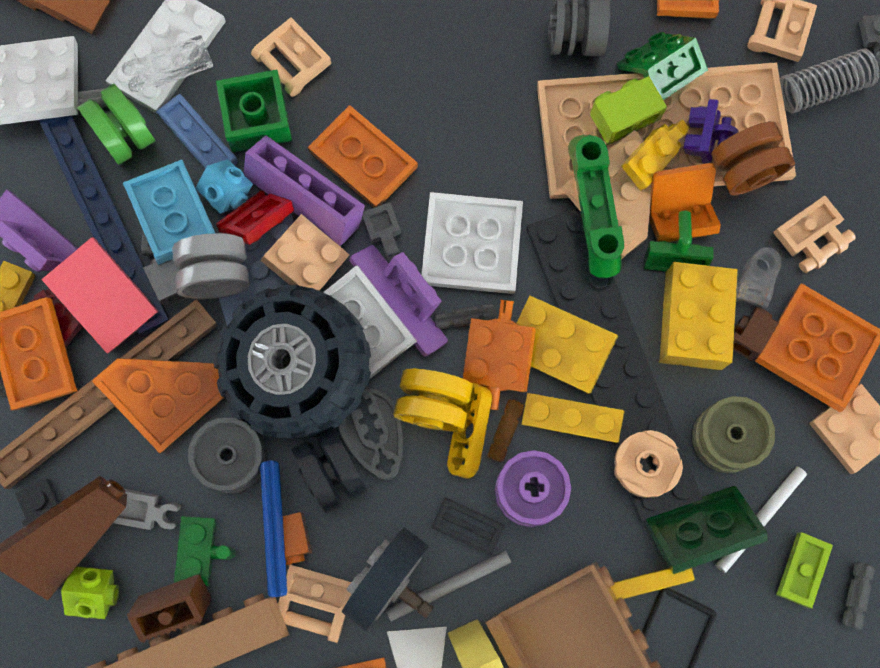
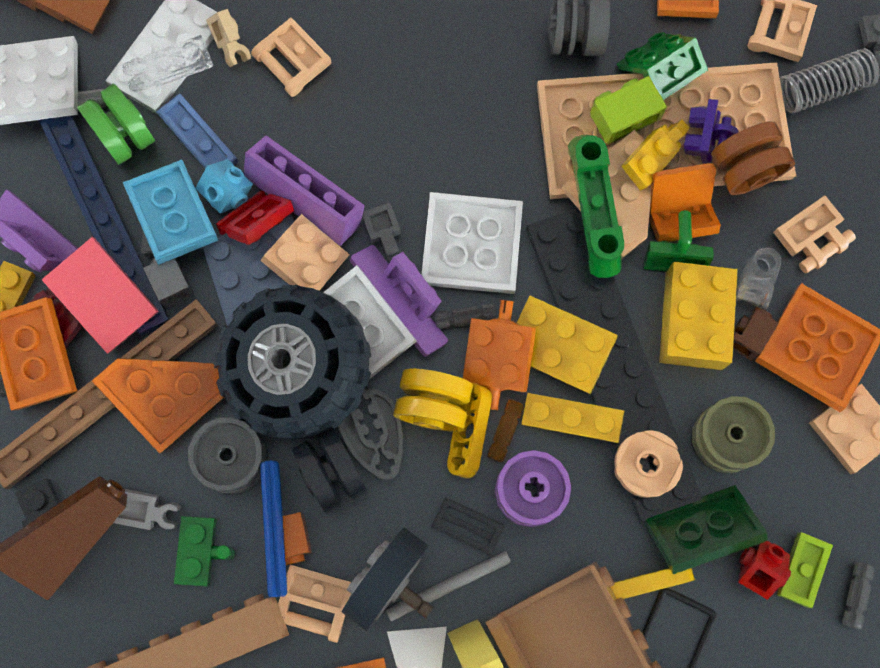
(89, 593): lime brick -> none
(169, 608): reddish brown brick -> none
(210, 266): light grey wheel -> none
(226, 35): none -> tan plate
(253, 109): green brick -> none
(362, 157): orange plate -> none
(764, 568): none -> red brick
(768, 511): white bar -> none

